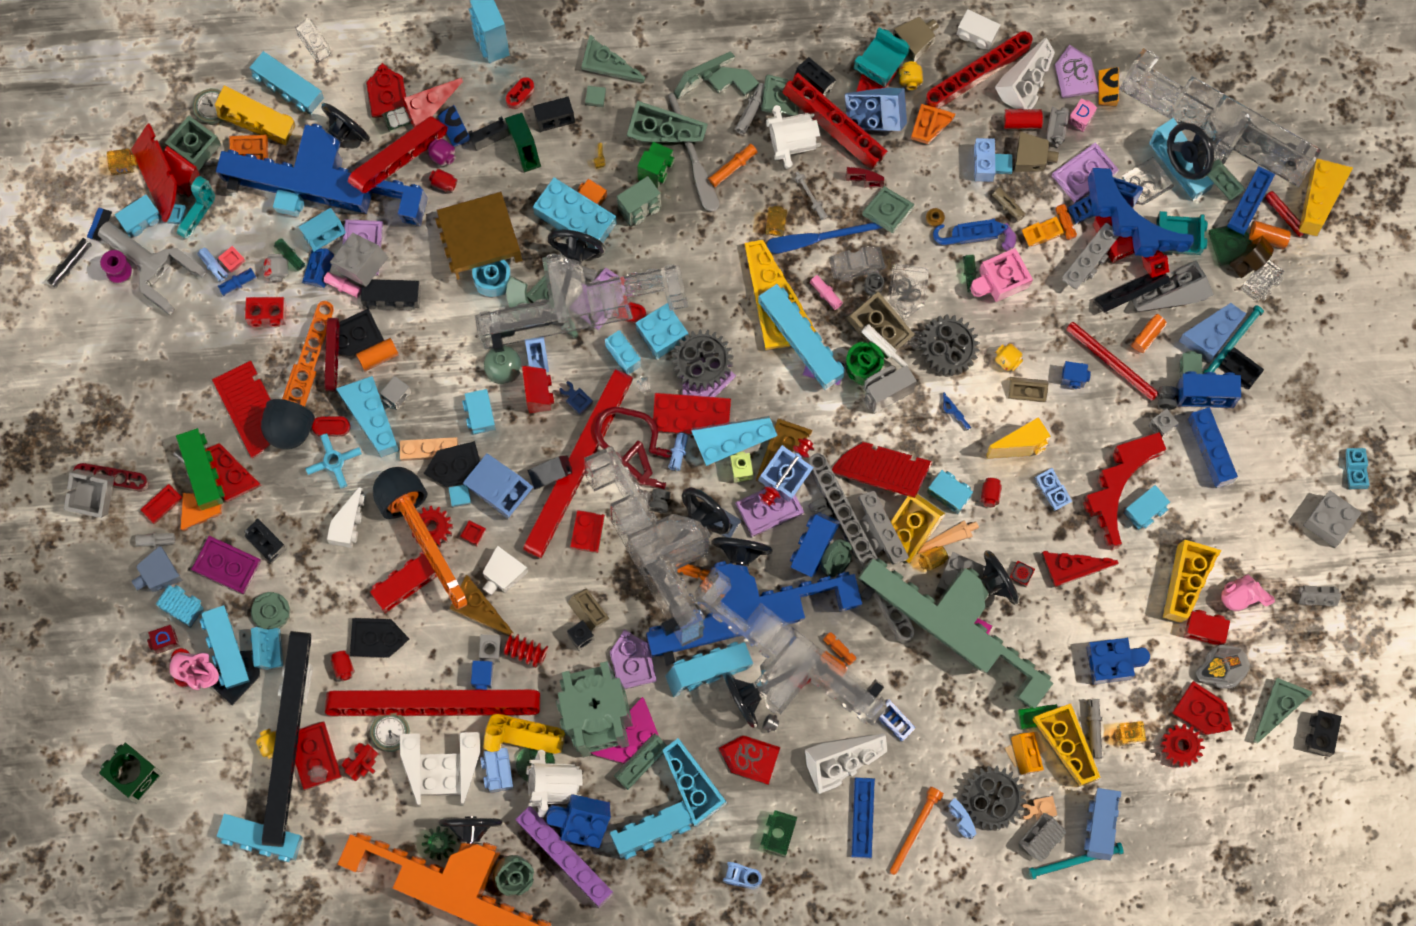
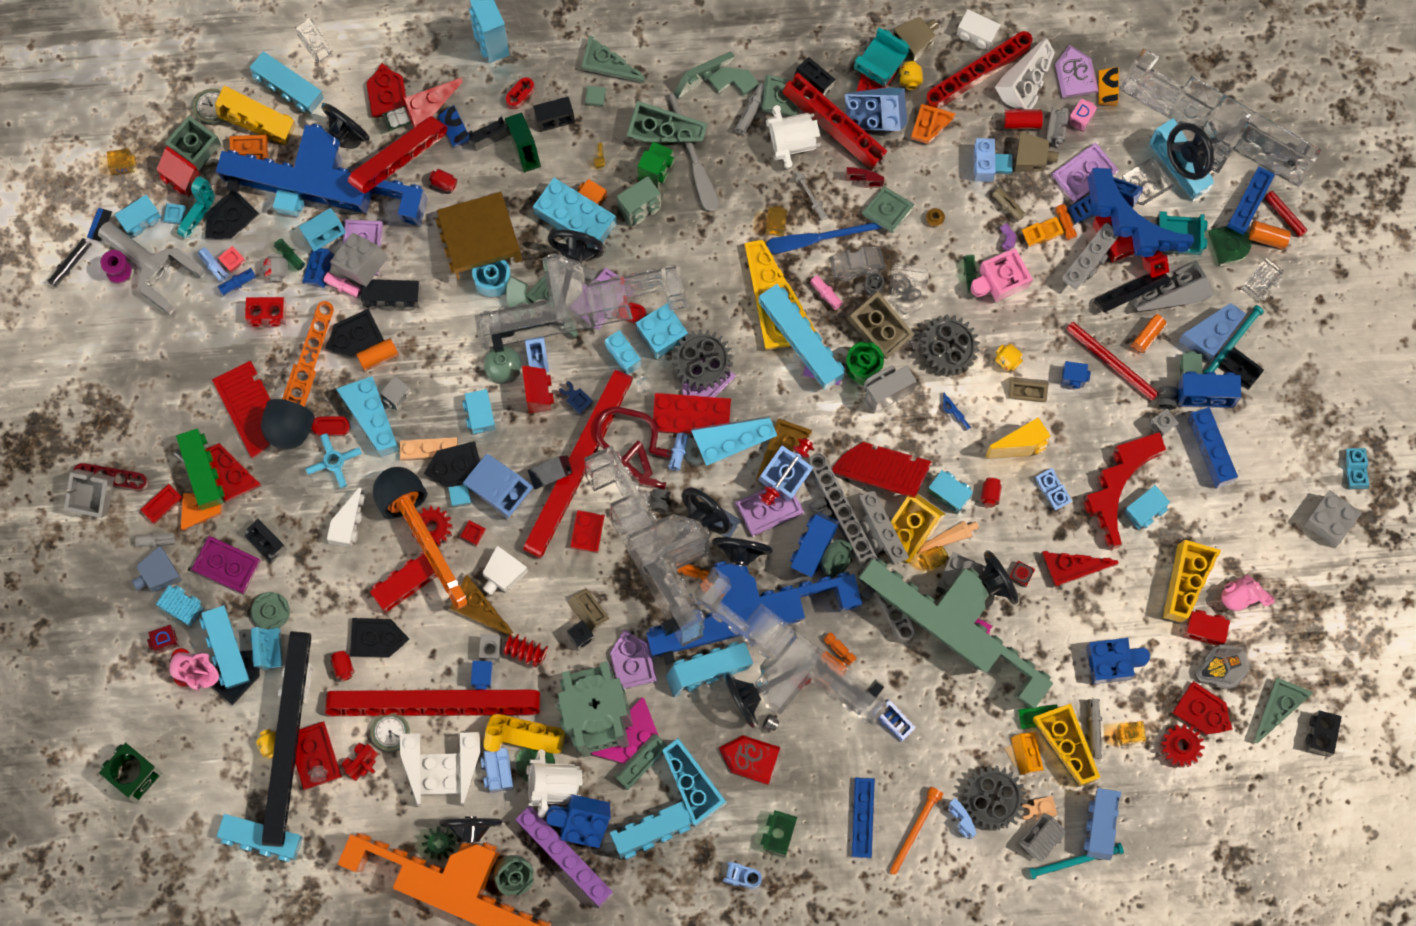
(155, 171): red piece -> none
(229, 217): none -> black tile
(332, 354): dark red beam -> none
(441, 152): magenta head -> none
(736, 162): orange pin -> none
(741, 467): yellowish green brick -> none
(836, 760): white wedge -> none
(885, 347): white axle -> none
(971, 232): blue plate -> none
(1225, 180): sand green tile -> none
(1253, 258): dark brown brick -> none
(1322, 191): yellow wedge -> none
(1327, 596): light grey hinge -> none

